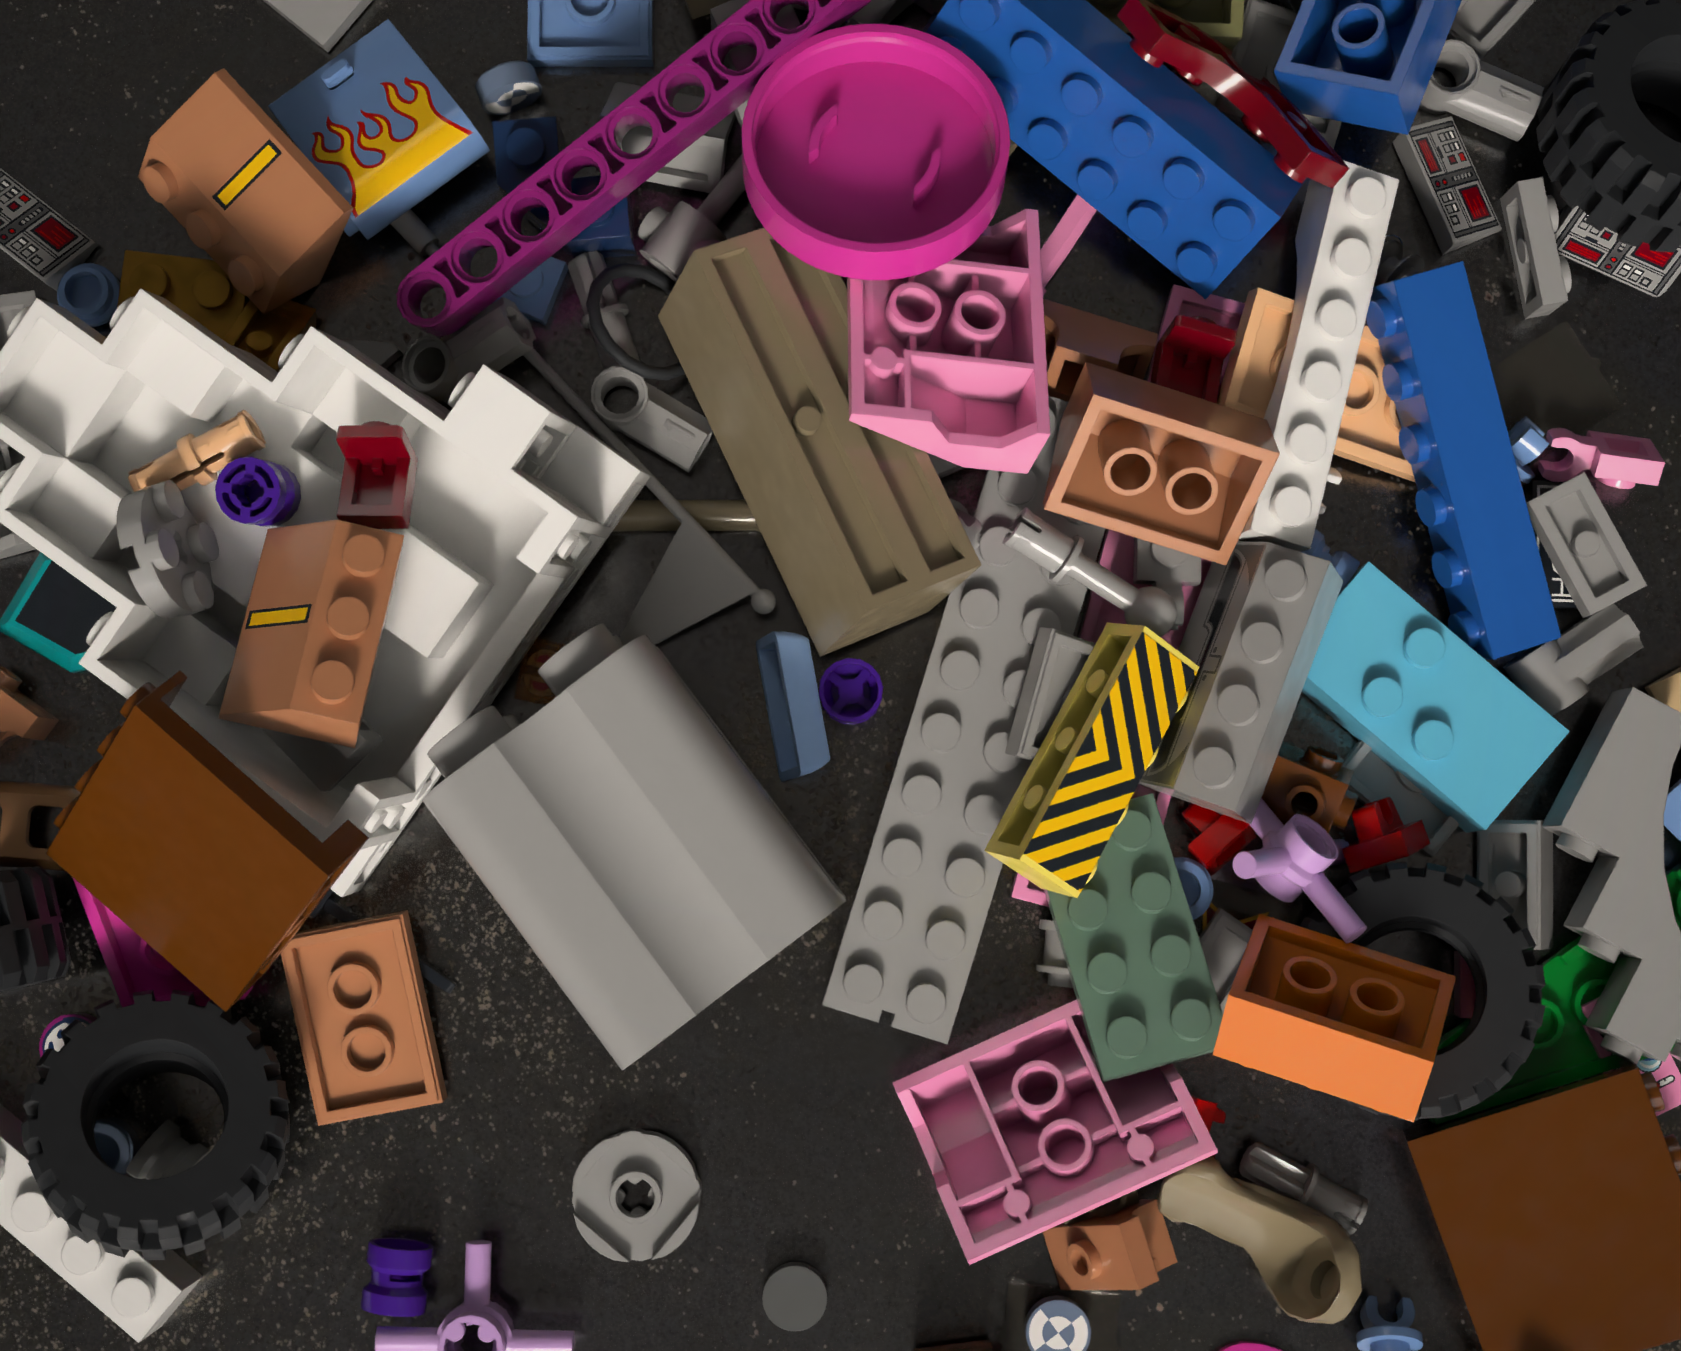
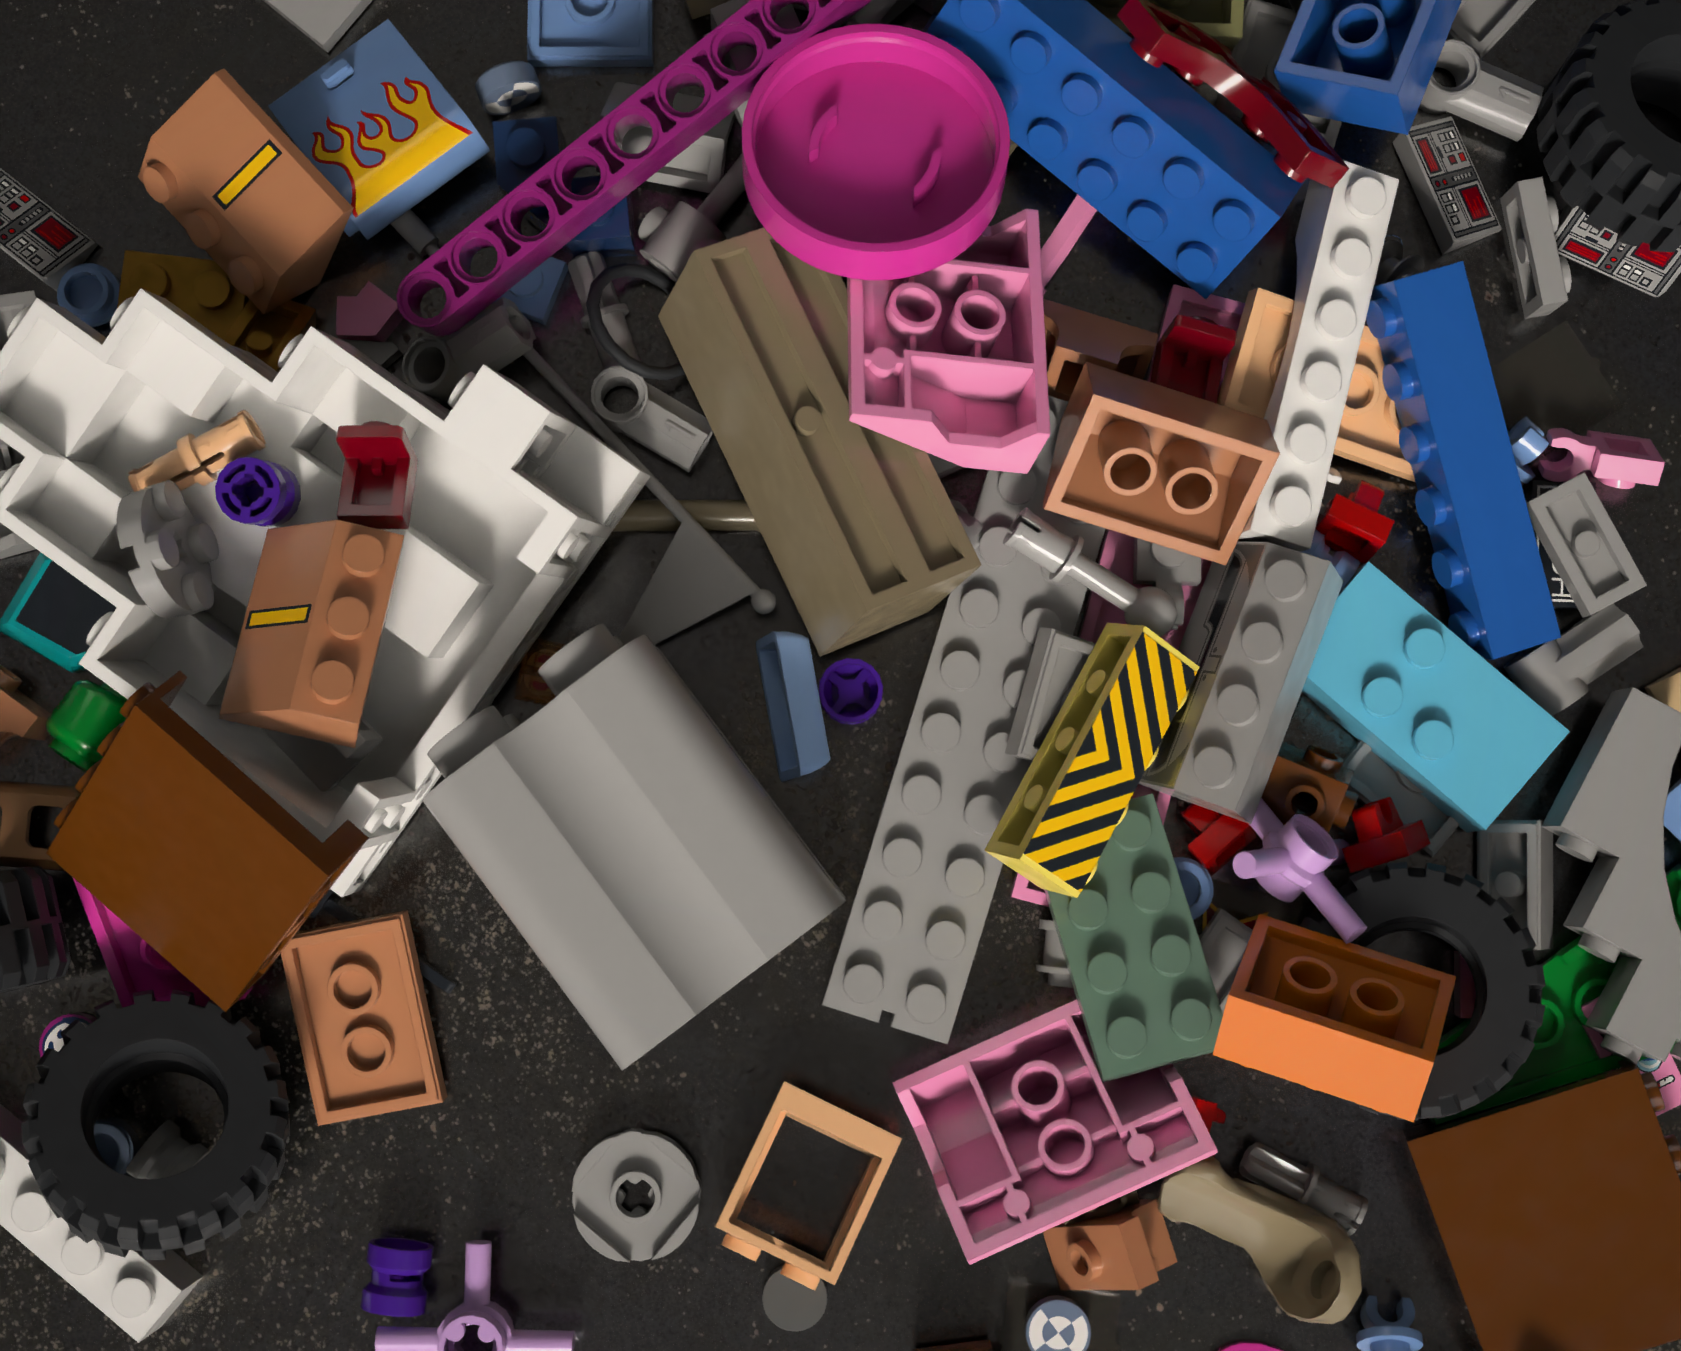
(84, 721): none -> green head
(367, 316): none -> bright pink piece
(838, 1125): none -> light nougat window
(1354, 522): none -> red tile

